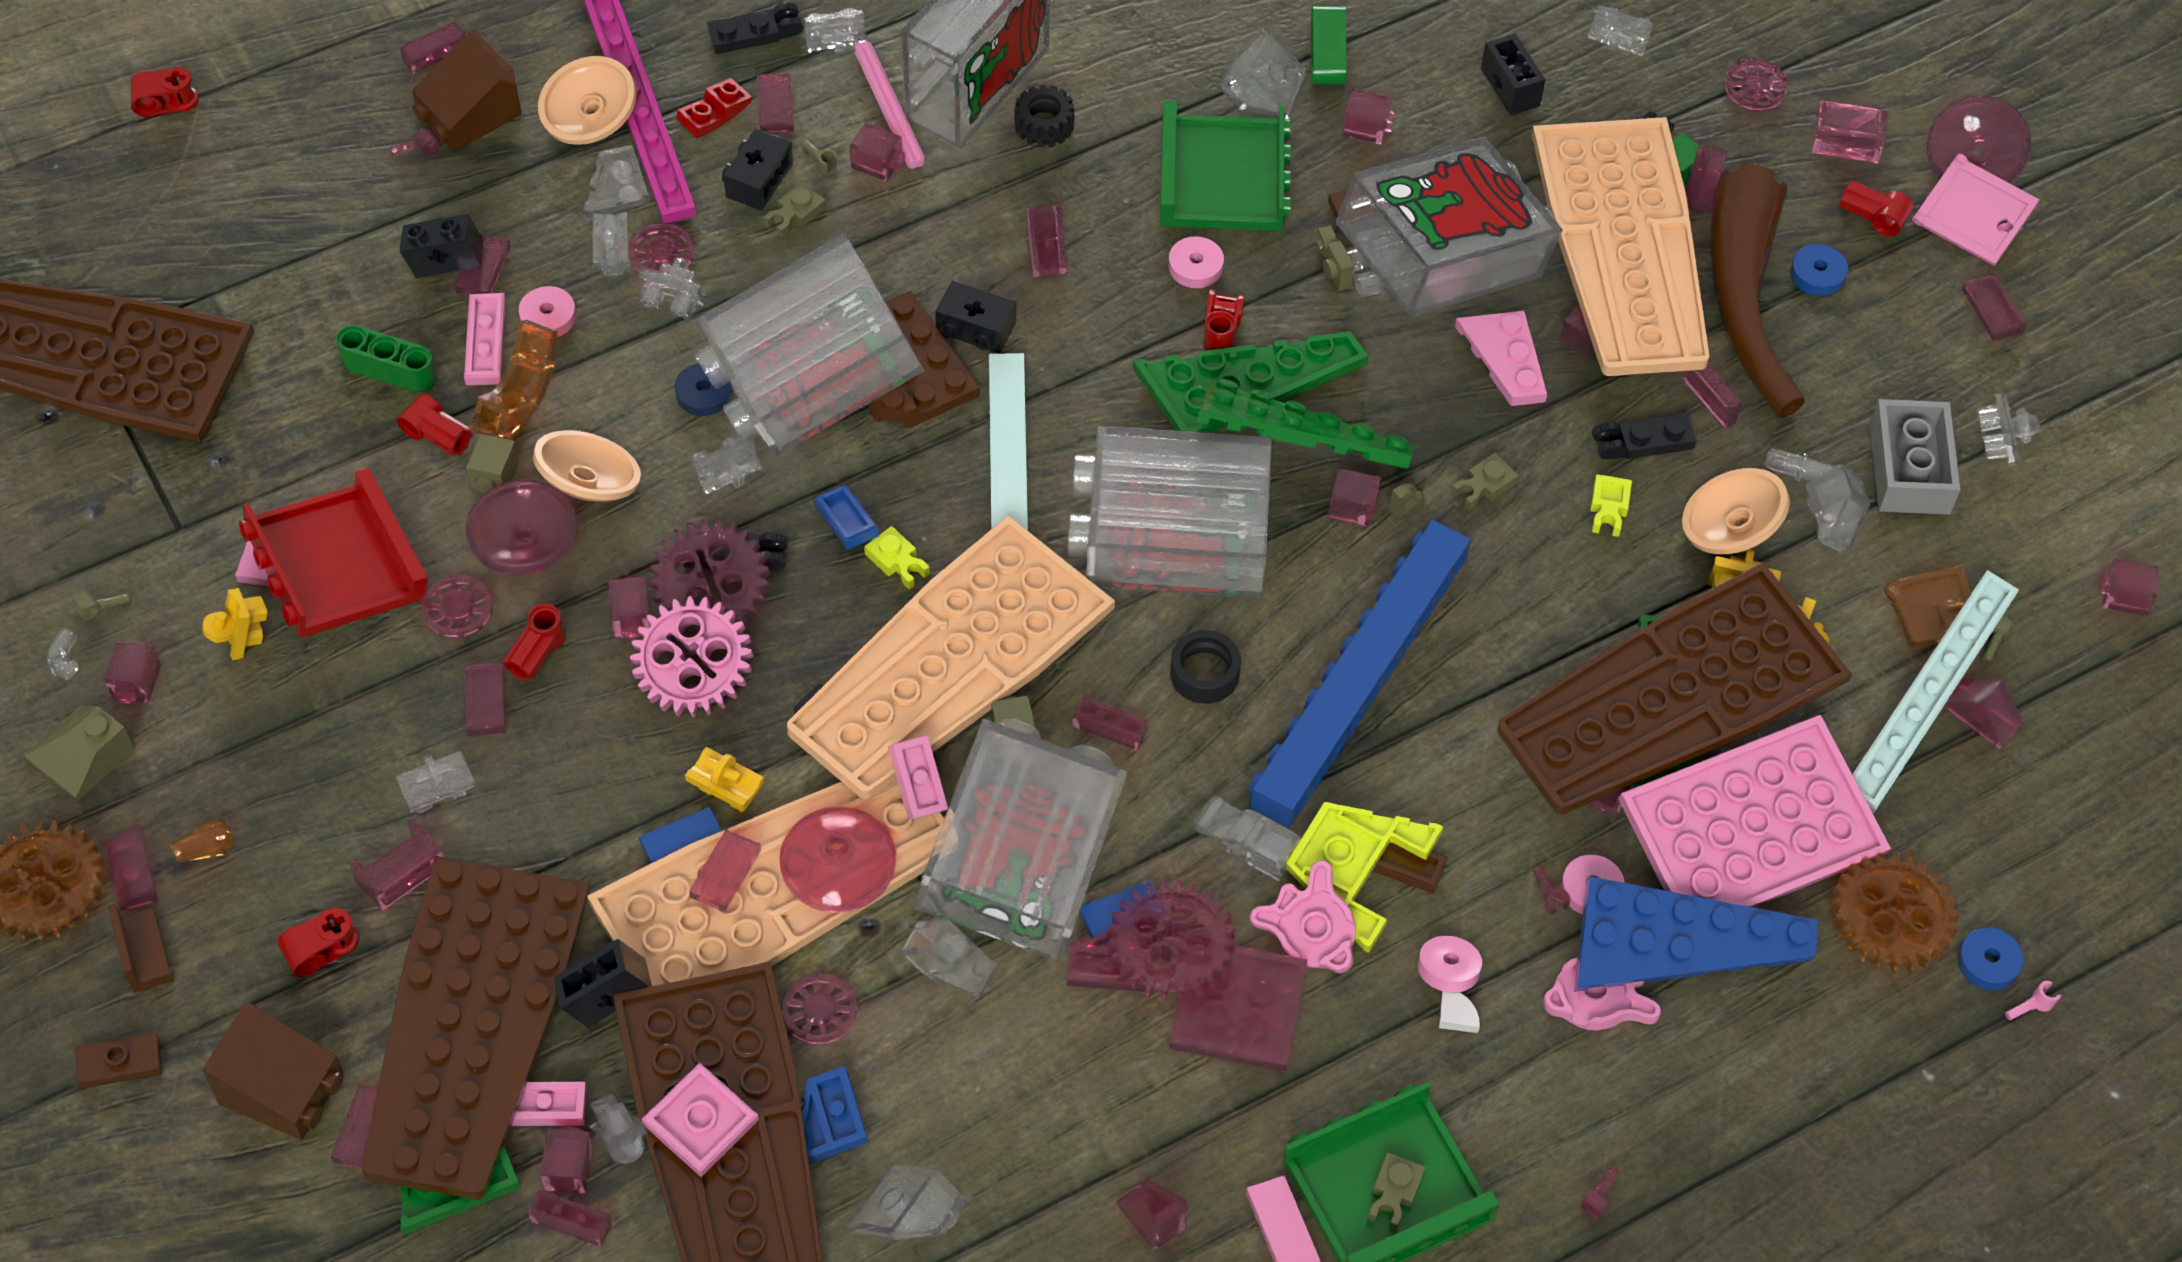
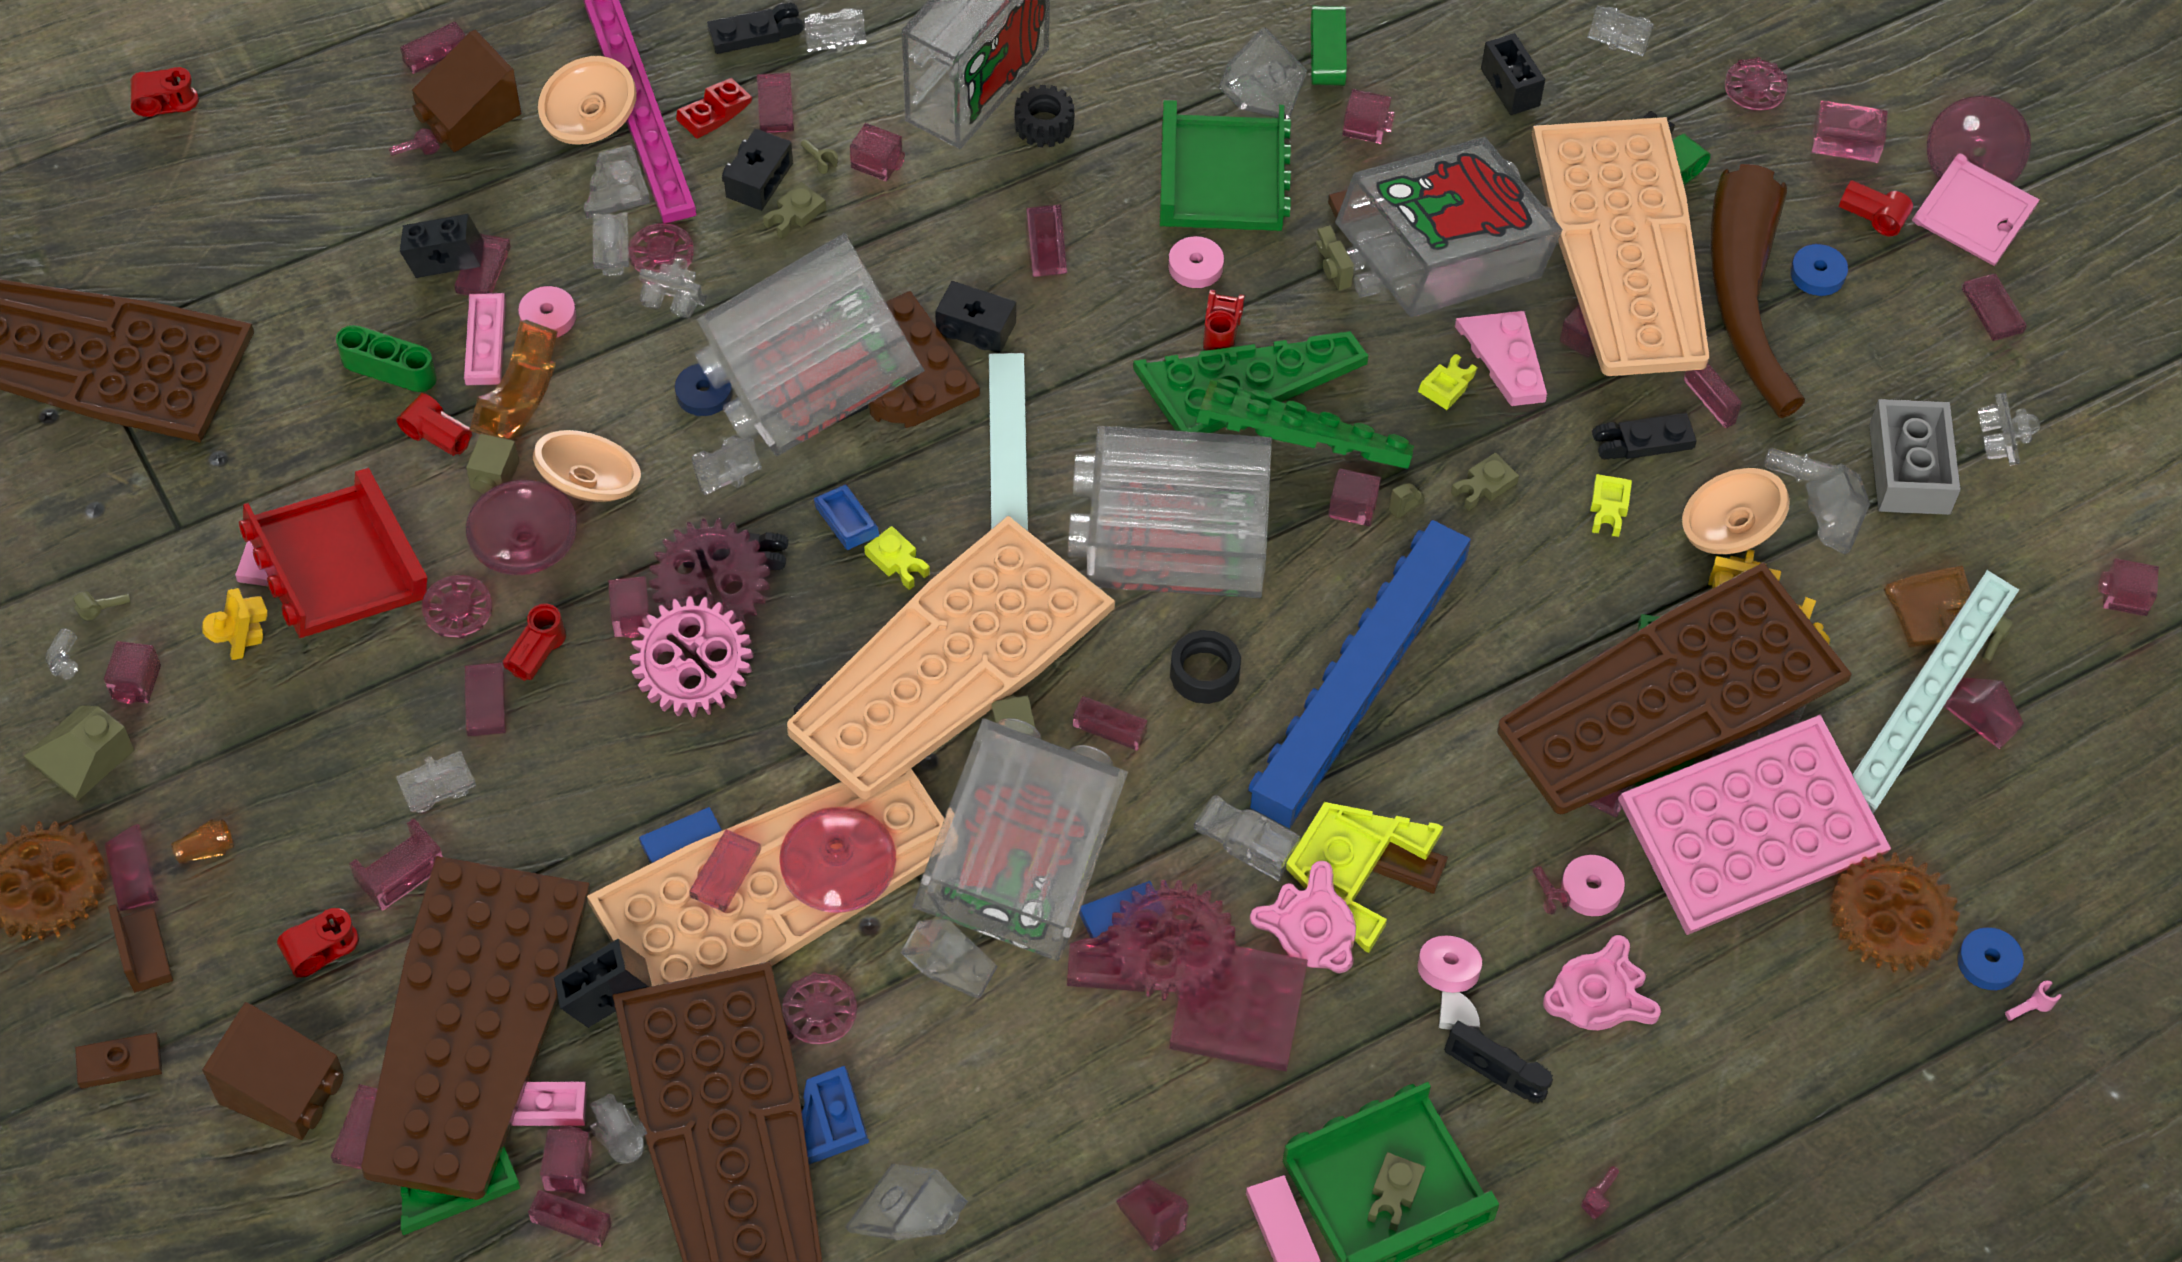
(700, 1119): bright pink plate -> none
(725, 779): yellow hips -> none
(889, 103): bright pink axle -> none
(918, 777): bright pink plate -> none
(1448, 383): none -> neon yellow plate
(1498, 1063): none -> black hinge
(1667, 935): blue wing -> none
(1705, 178): clear pink piece -> none

